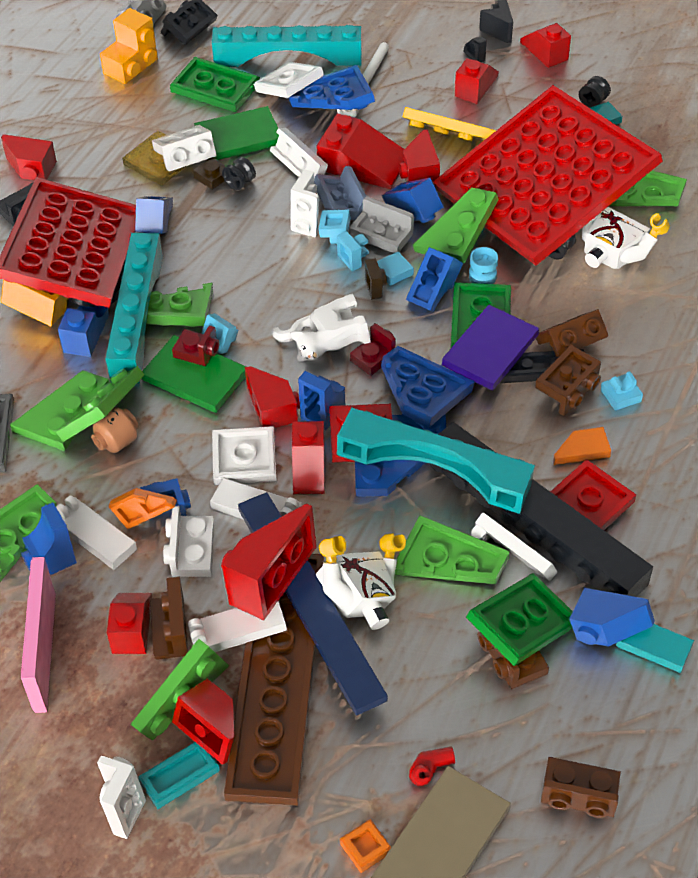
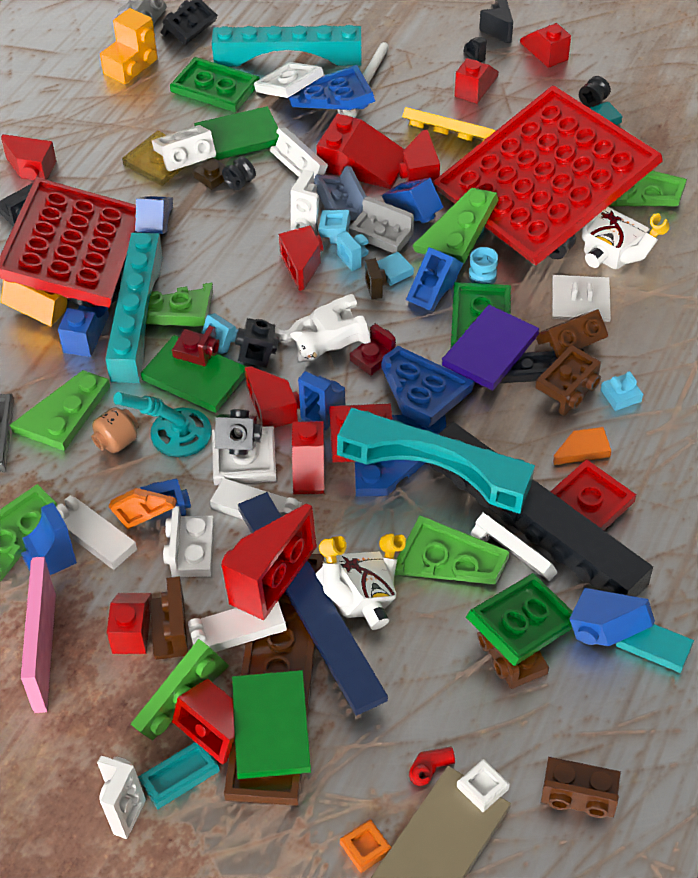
(103, 403): bright green wing -> none
(178, 424): none -> teal dish
(226, 434): none -> brick
(256, 342): none -> black brick
(270, 725): none -> green tile
(301, 254): none -> red slope
(483, 785): none -> white tile
(580, 295): none -> white piece

